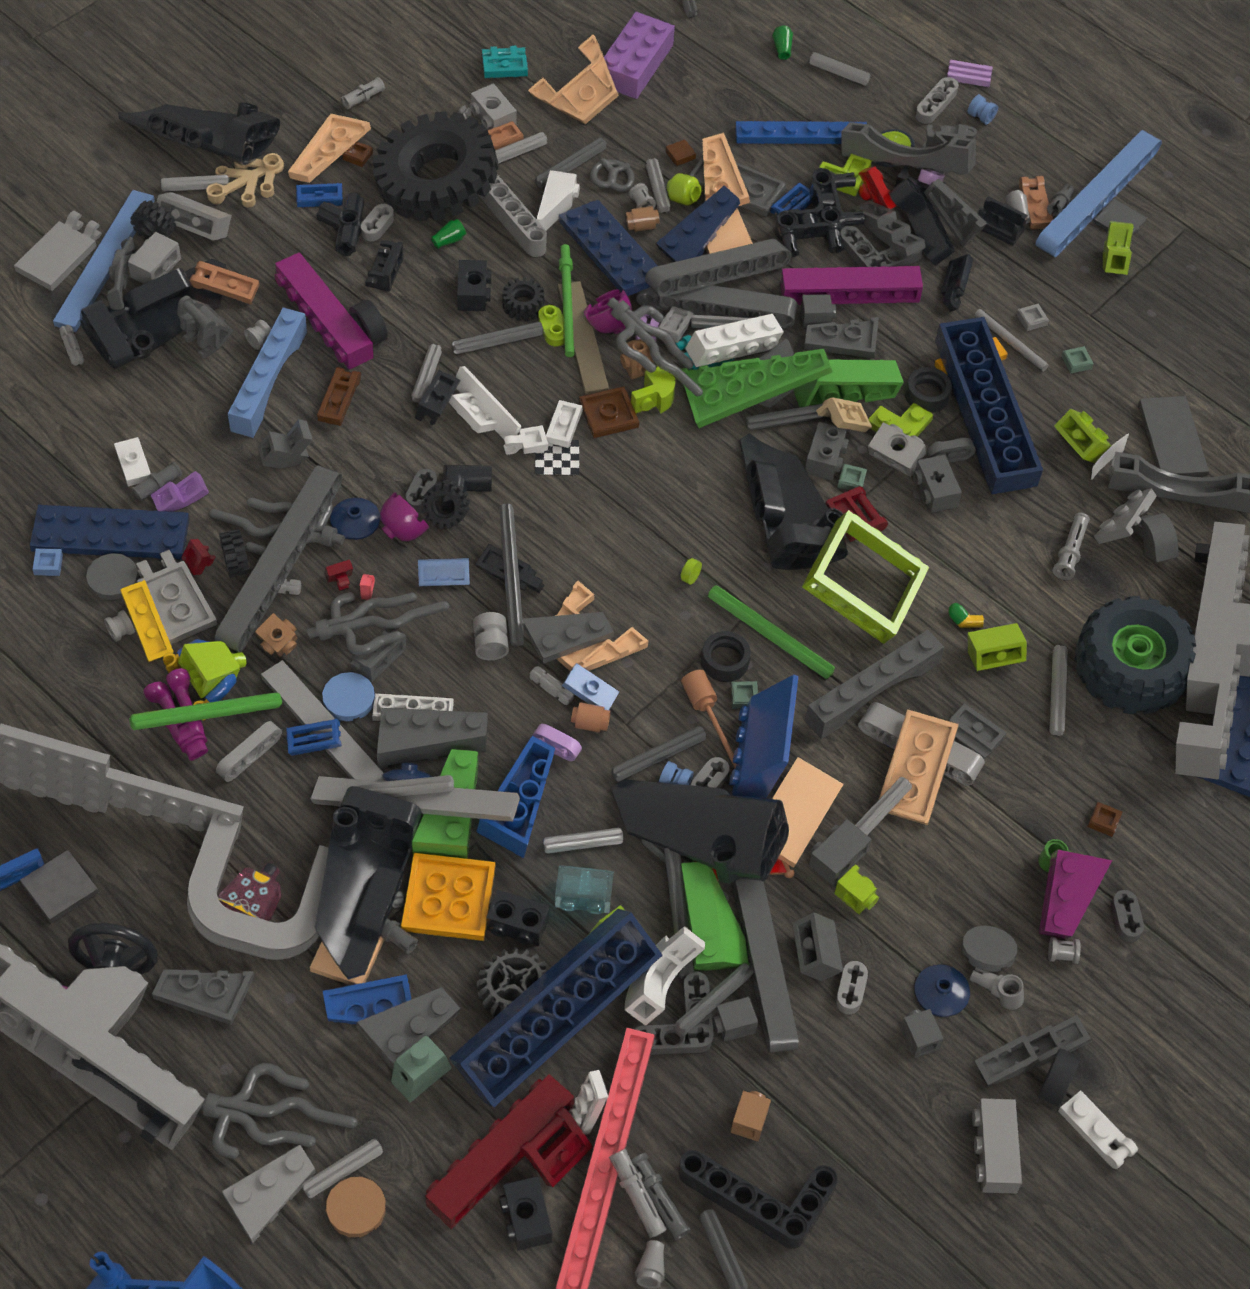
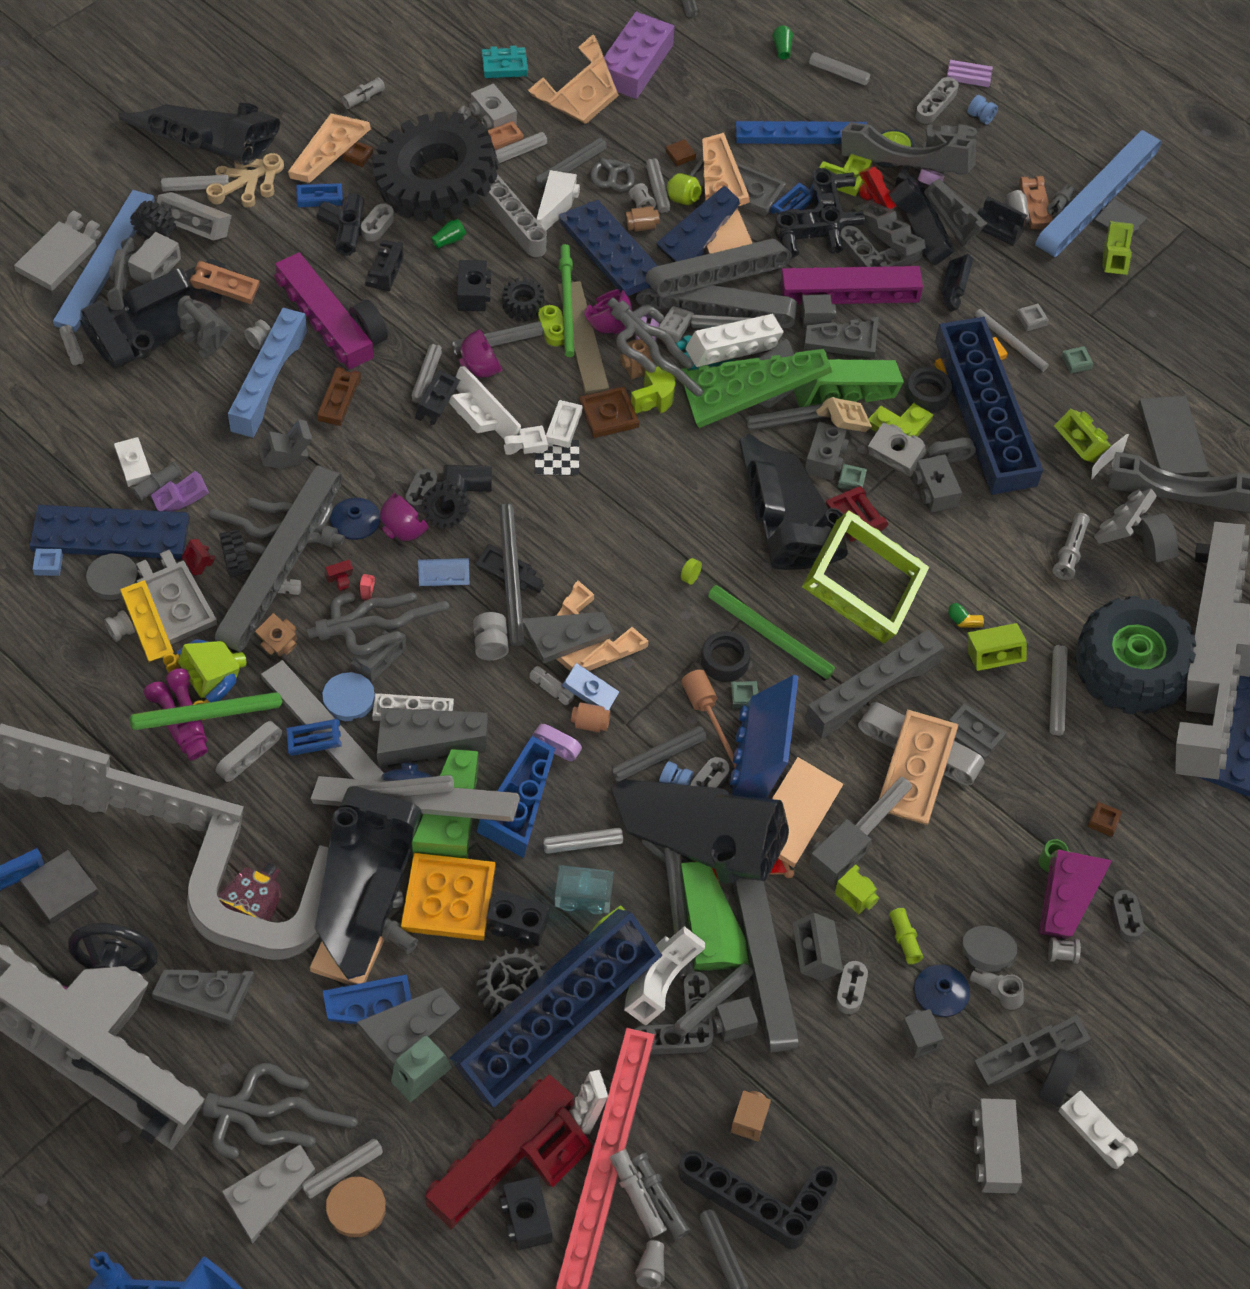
(479, 356): none -> magenta cylinder
(906, 936): none -> lime pin

